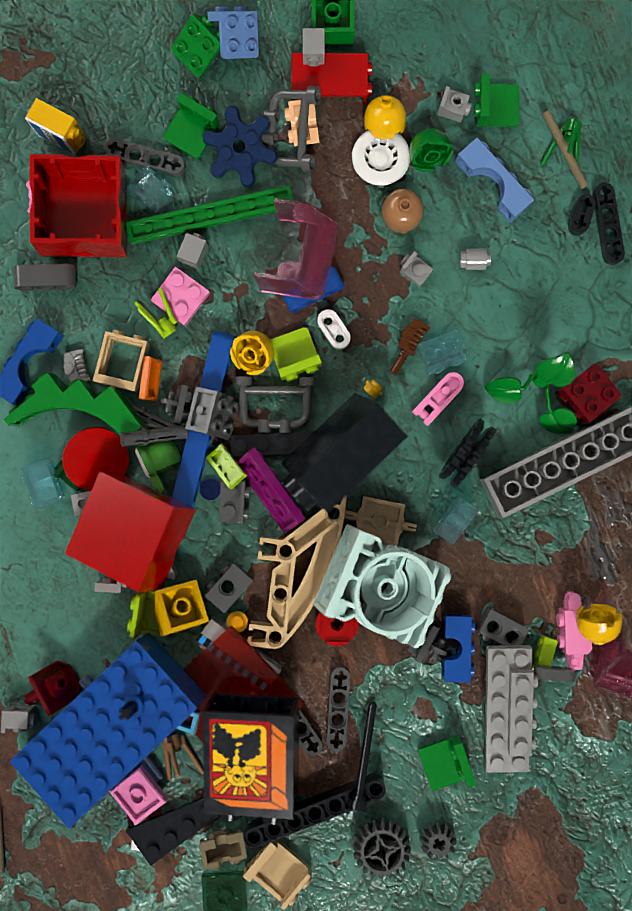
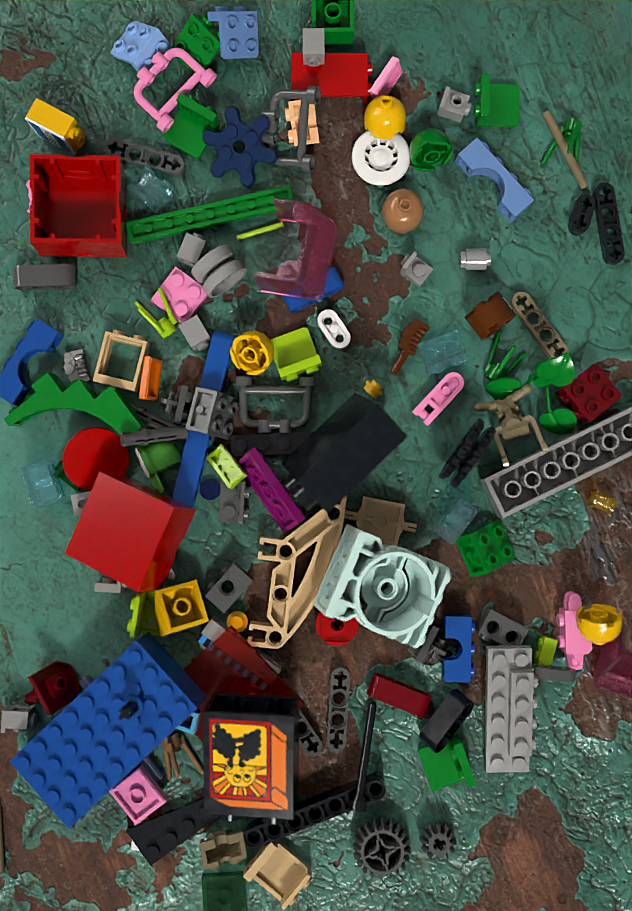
(139, 45): none -> light blue bracket
(160, 62): none -> bright pink bar
(195, 333): none -> light grey brick
(218, 271): none -> light grey wheel
(260, 230): none -> lime piece
(387, 78): none -> bright pink tile
(398, 694): none -> dark red beam
(446, 720): none -> black beam
(485, 549): none -> green bracket
(490, 316): none -> reddish brown brick
(497, 370): none -> green plant
(511, 420): none -> dark tan piece
(543, 324): none -> dark tan beam
(602, 502): none -> clear yellow bush

